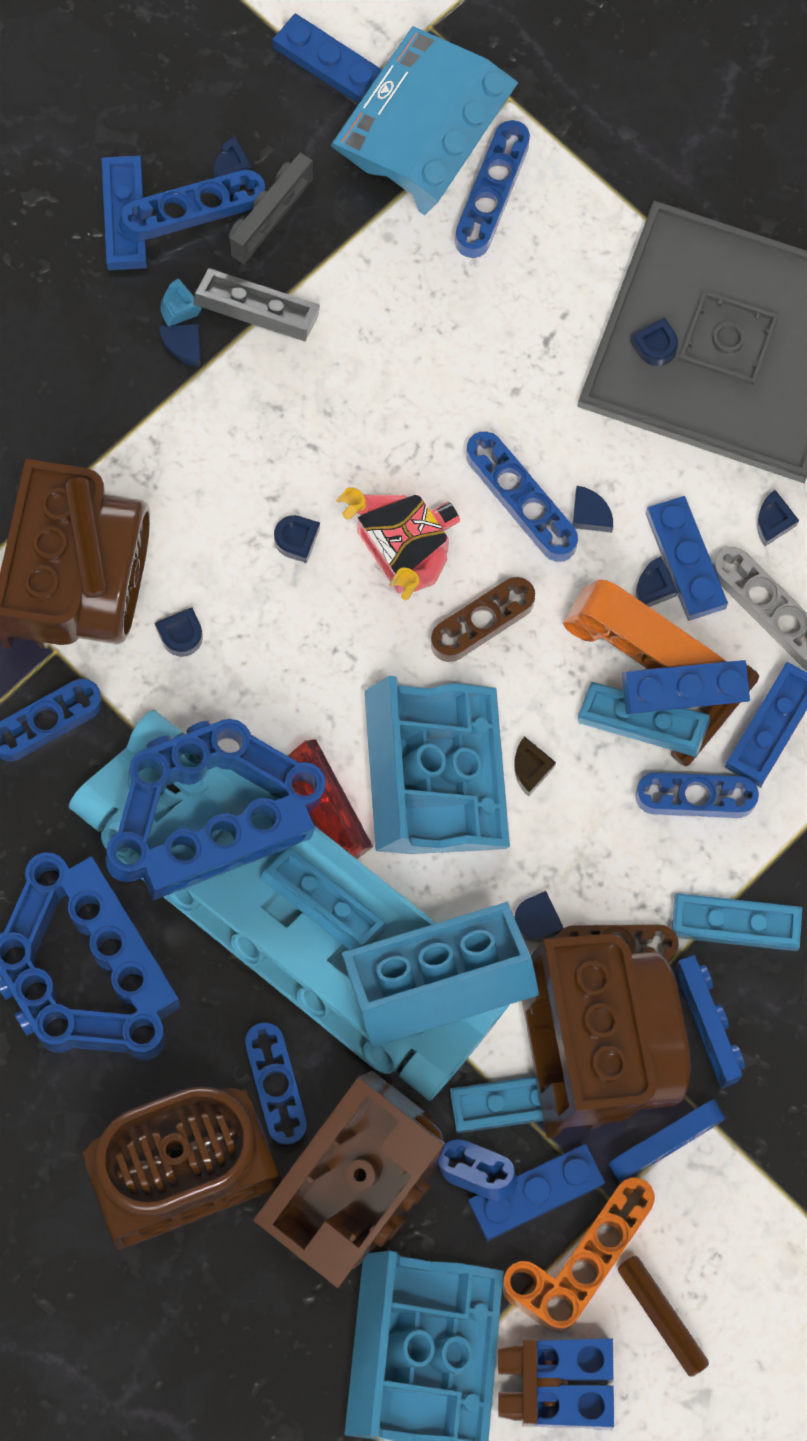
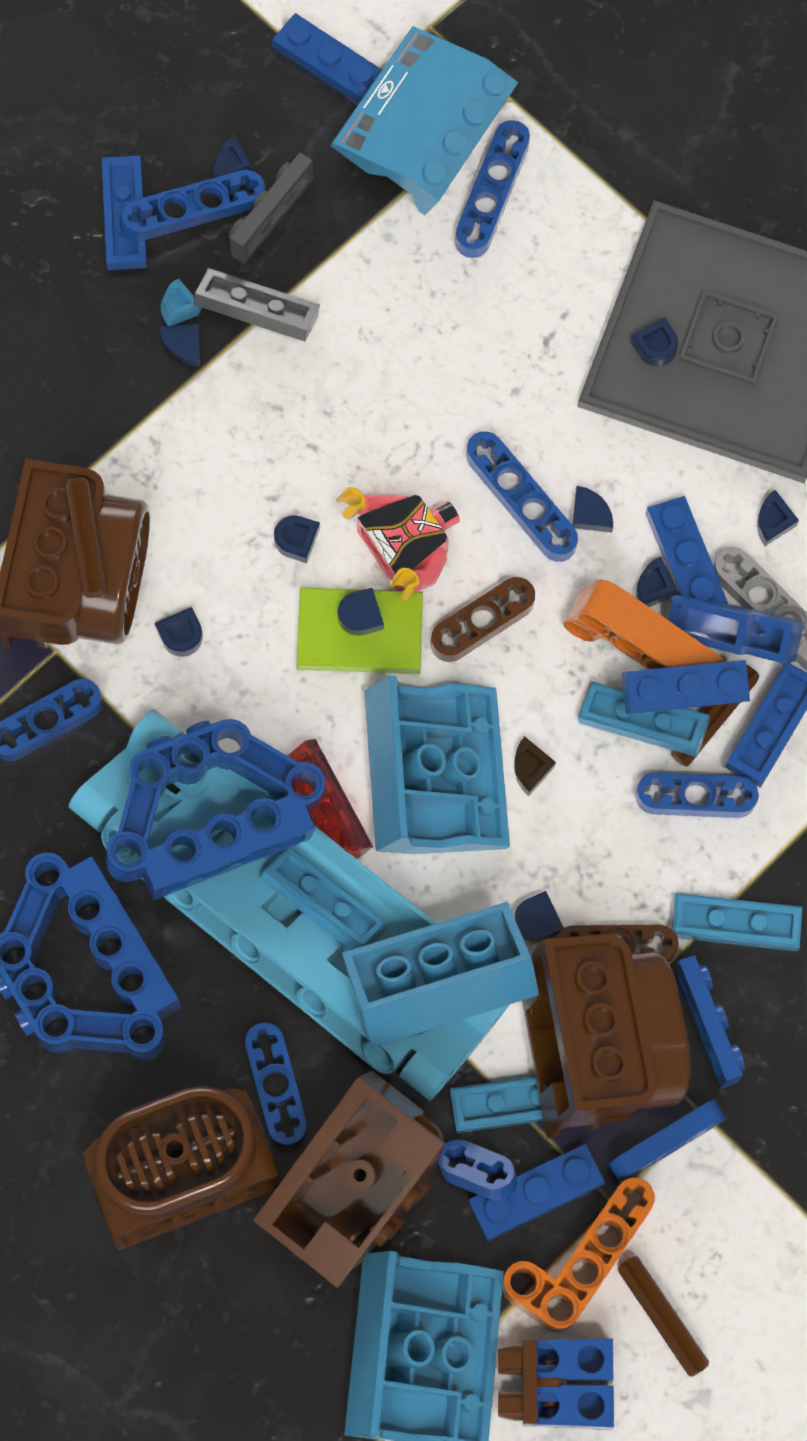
(329, 648): none -> lime tile
(360, 613): none -> dark blue tile
(738, 628): none -> blue slope

